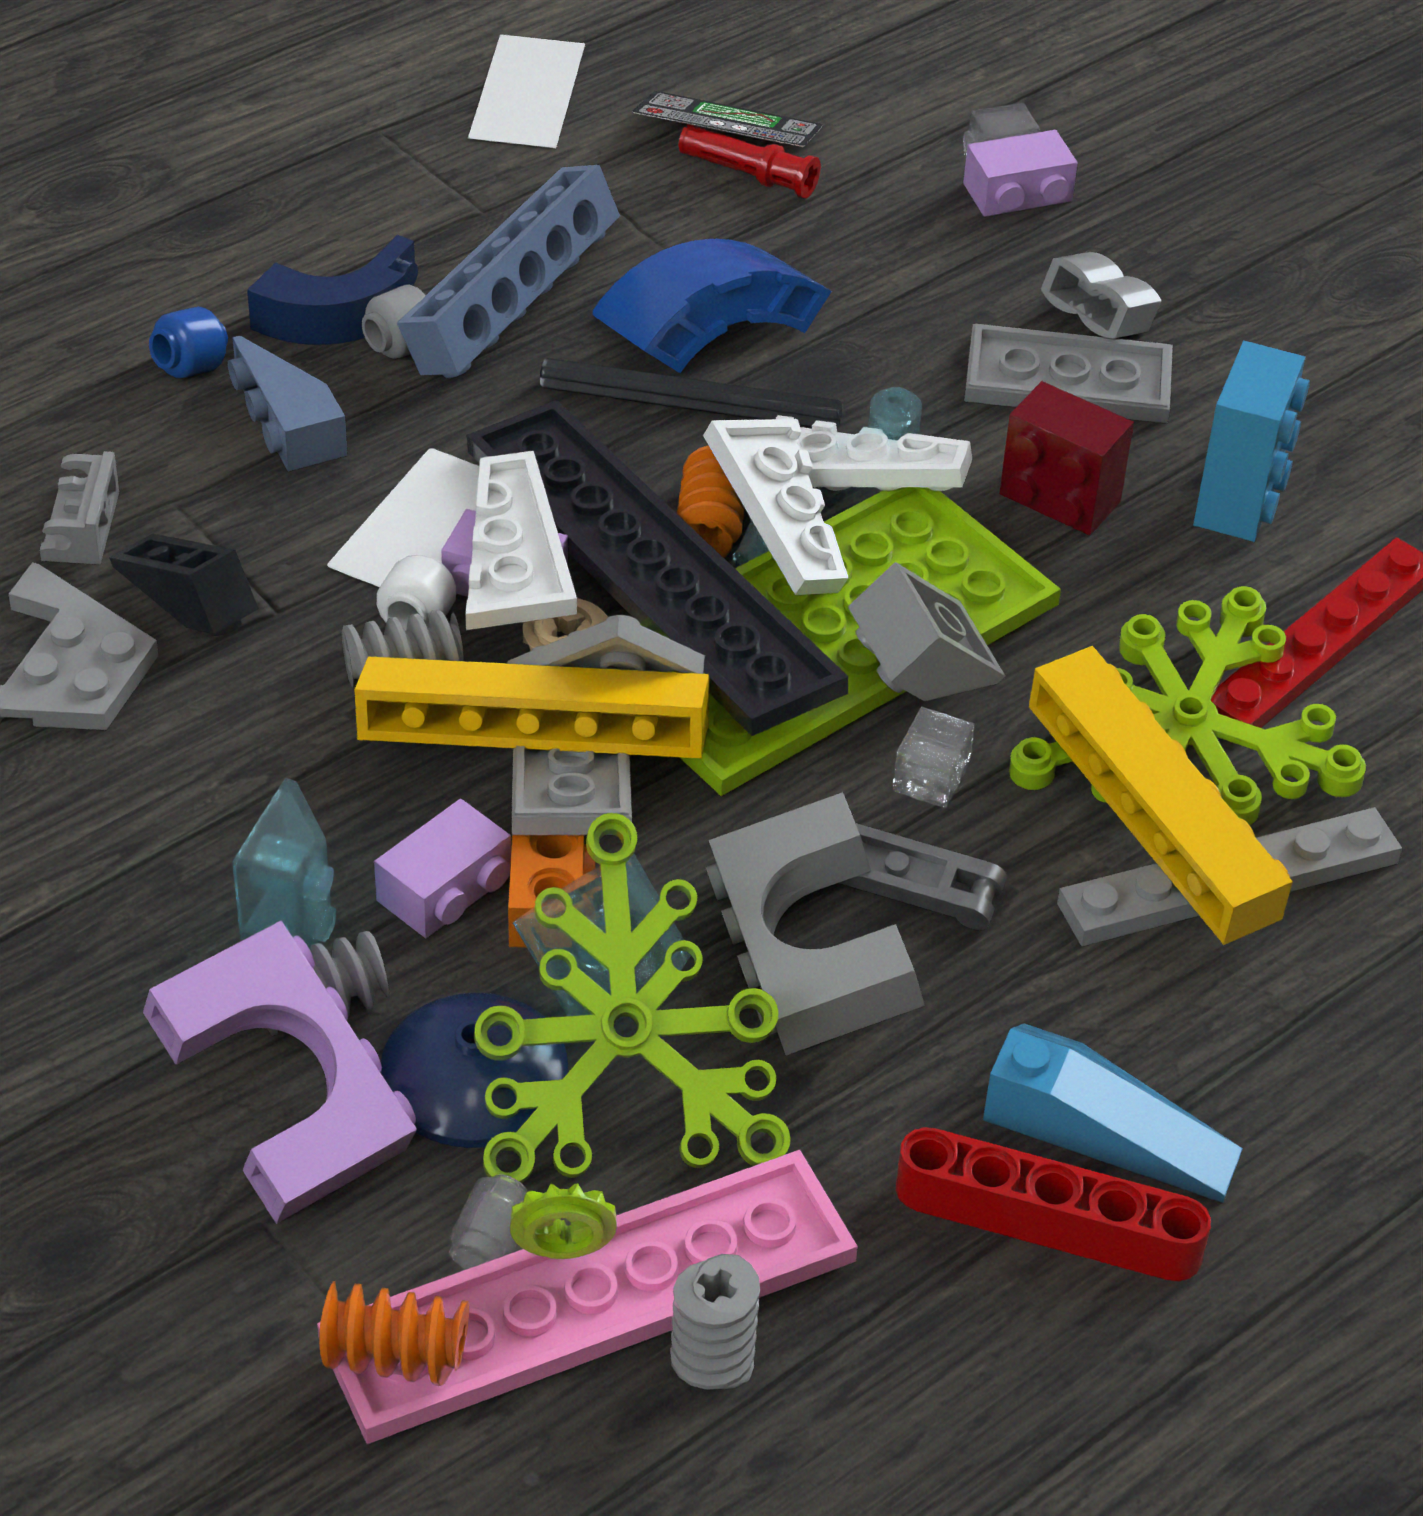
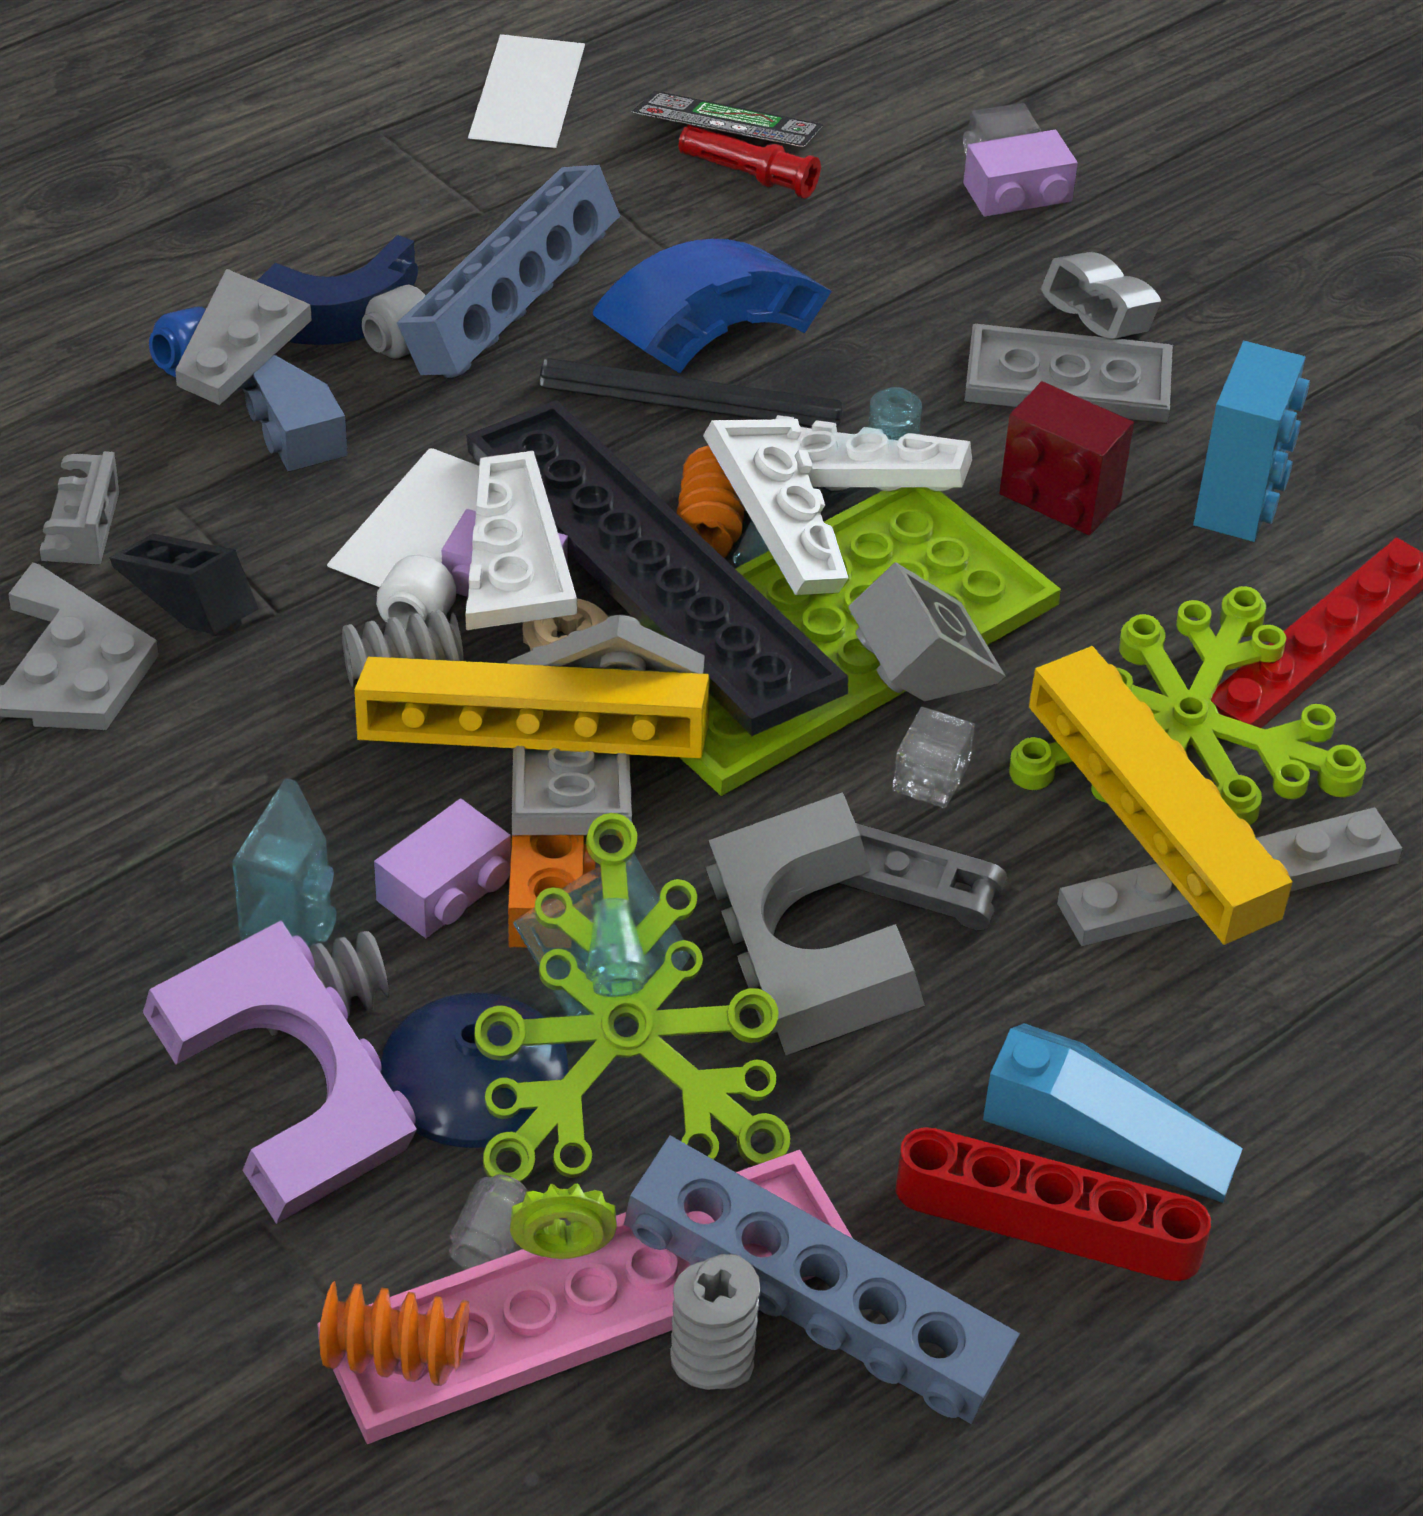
(238, 336): none -> light grey wing
(615, 952): none -> clear light blue cone
(857, 1276): none -> sand blue brick

